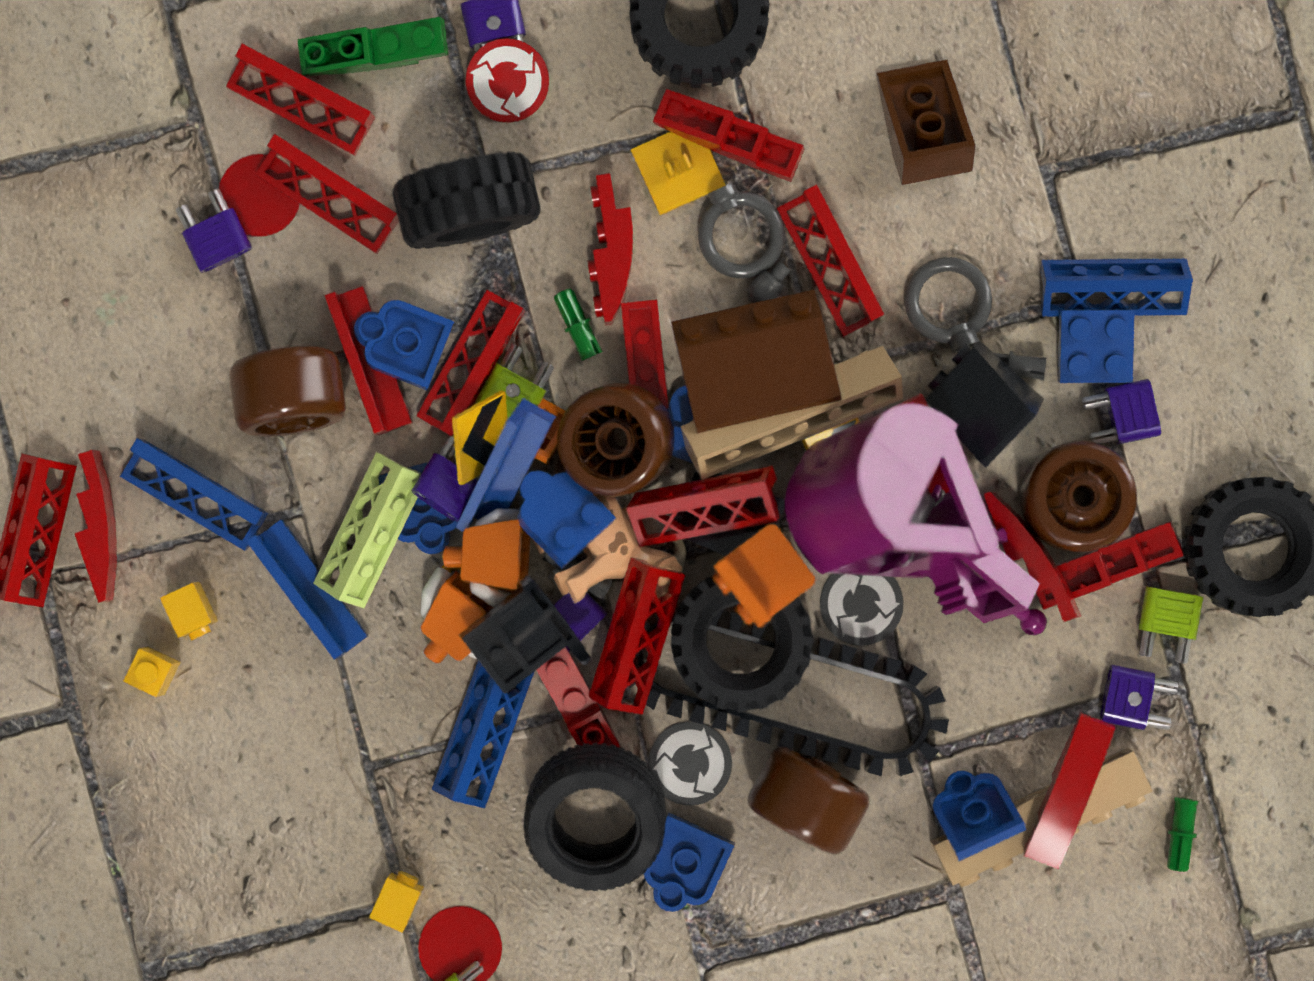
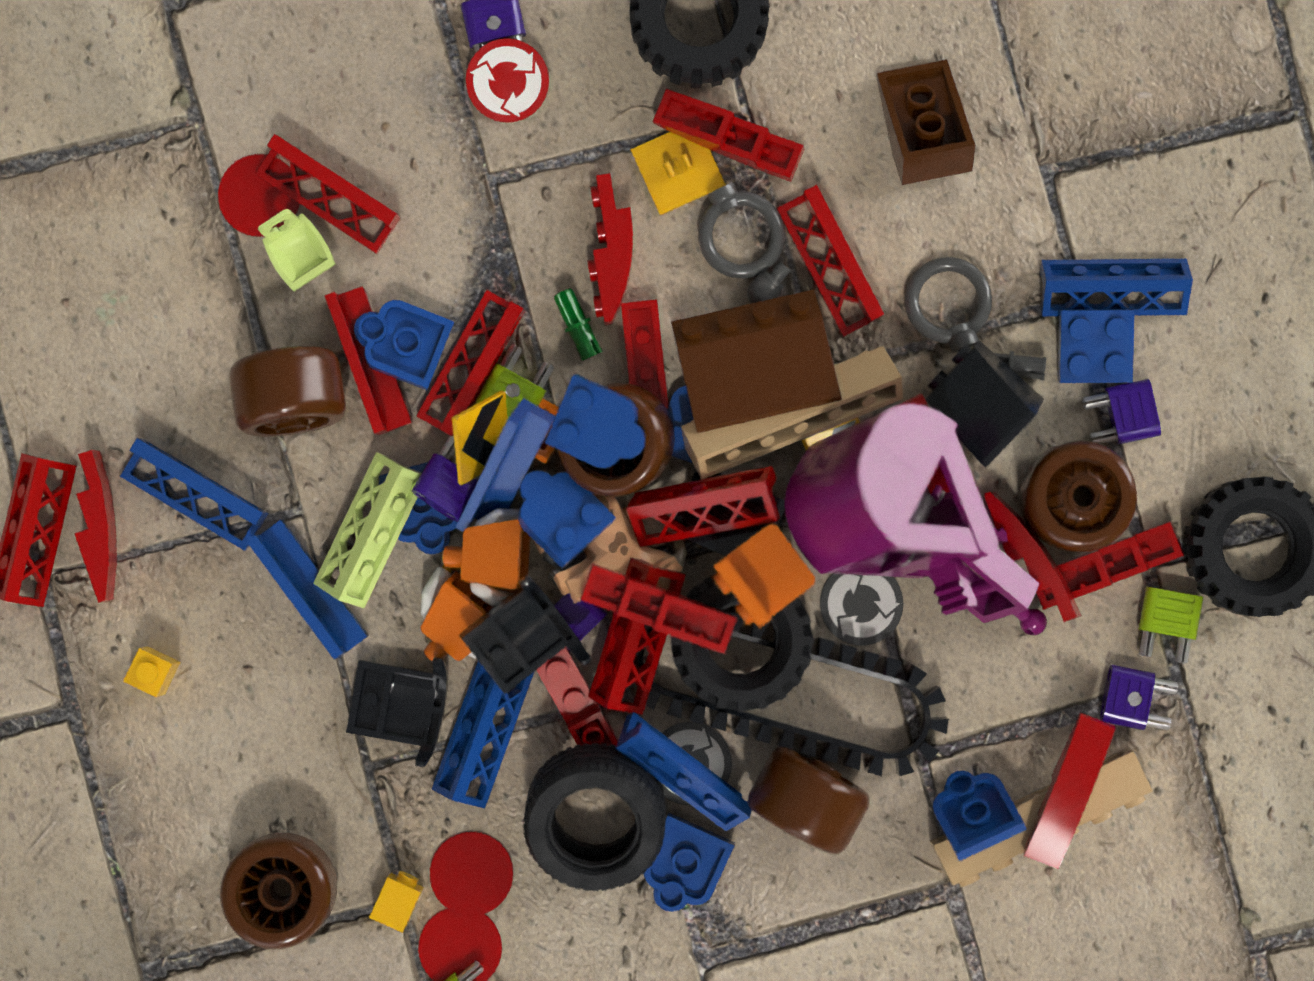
(189, 611): yellow brick -> none
(216, 238): dark purple piece -> none
(255, 907): none -> reddish brown wheel
(296, 248): none -> yellowish green piece
(304, 86): red fence -> none
(373, 49): green slope -> none
(400, 704): none -> black piece
(466, 200): black tyre -> none
(471, 873): none -> red sticker
(596, 424): none -> blue plate
(658, 608): none -> red slope
(682, 773): none -> blue fence
(1182, 834): green axle -> none

